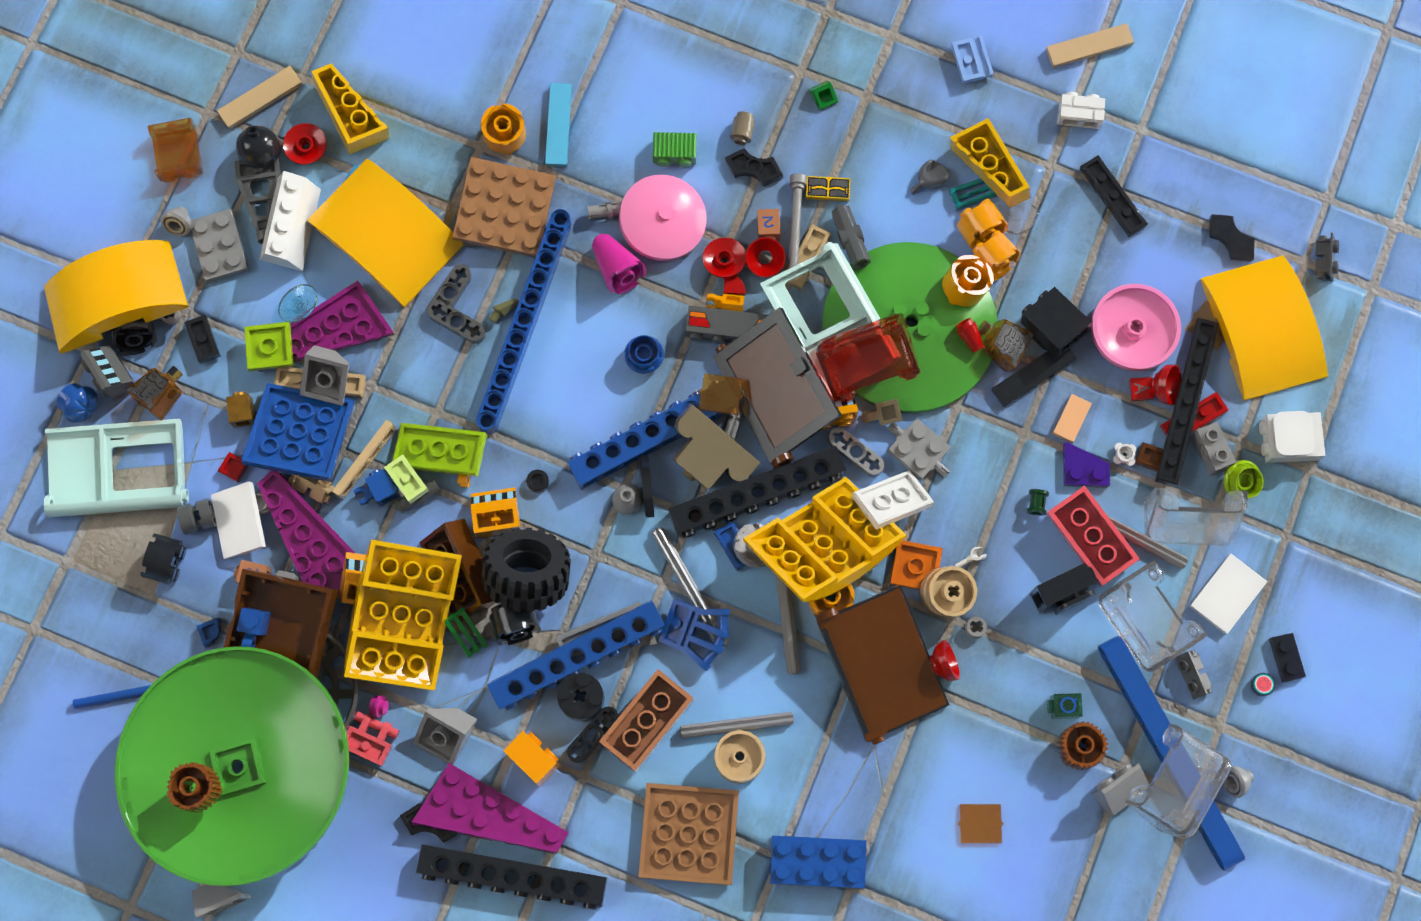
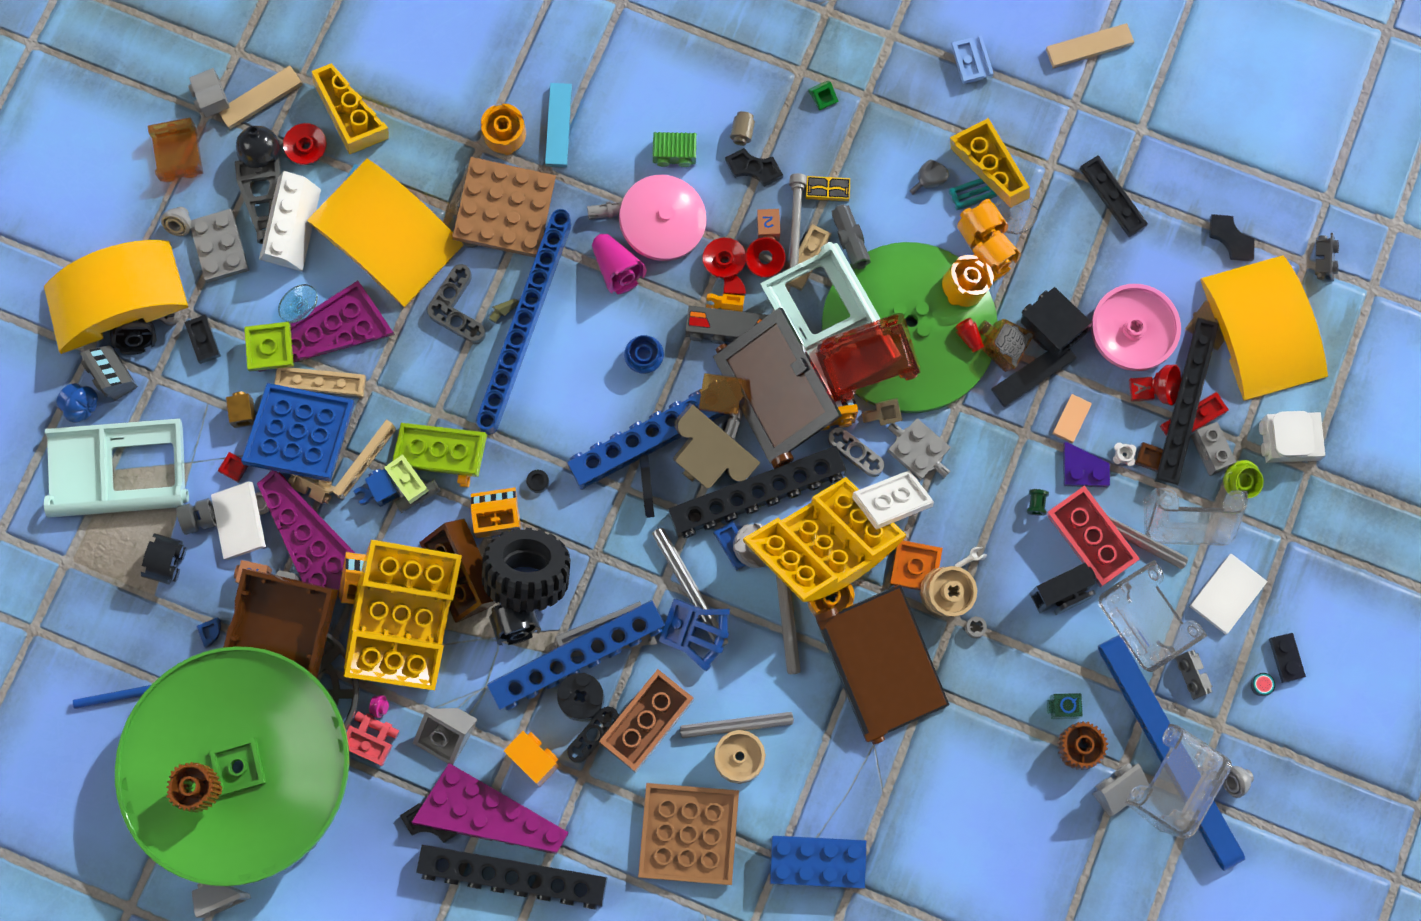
(157, 391): torso -> none
(208, 92): none -> light grey brick
(254, 623): blue brick -> none
(324, 375): light grey slope -> none
(475, 648): green tile -> none
(627, 499): light grey brick -> none
(945, 662): red piece -> none
(980, 823): clear orange piece -> none
(1081, 110): white brick -> none

